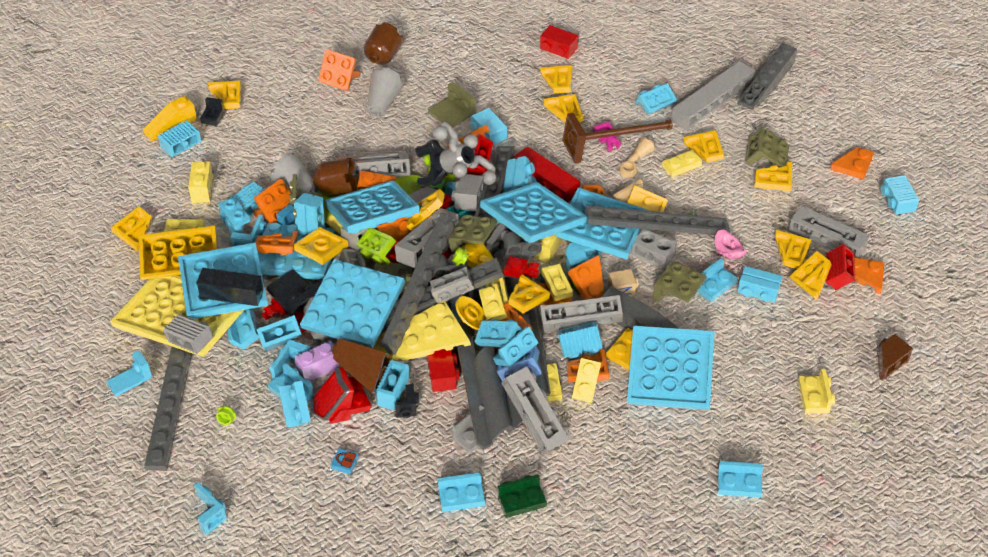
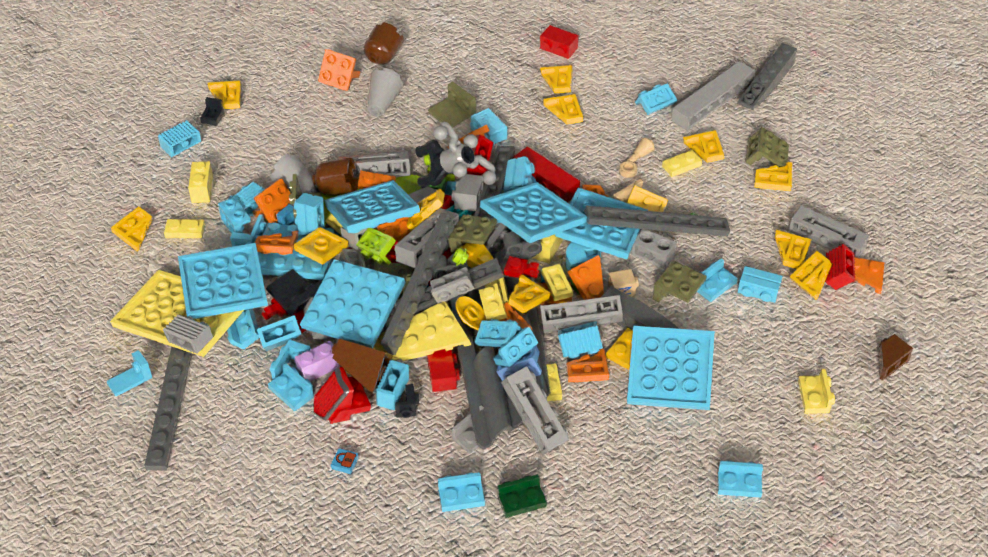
(161, 250): yellow slope -> none
(172, 115): yellow slope -> none
(211, 517): medium azure bracket -> none
(225, 415): lime plate -> none
(230, 286): black brick -> none
(294, 404): medium azure bracket -> none
(575, 137): reddish brown tile -> none
(586, 380): light yellow plate -> none
(610, 141): dark pink plate -> none
(728, 245): bright pink hat -> none
(854, 163): orange wing -> none
(899, 194): medium azure brick -> none

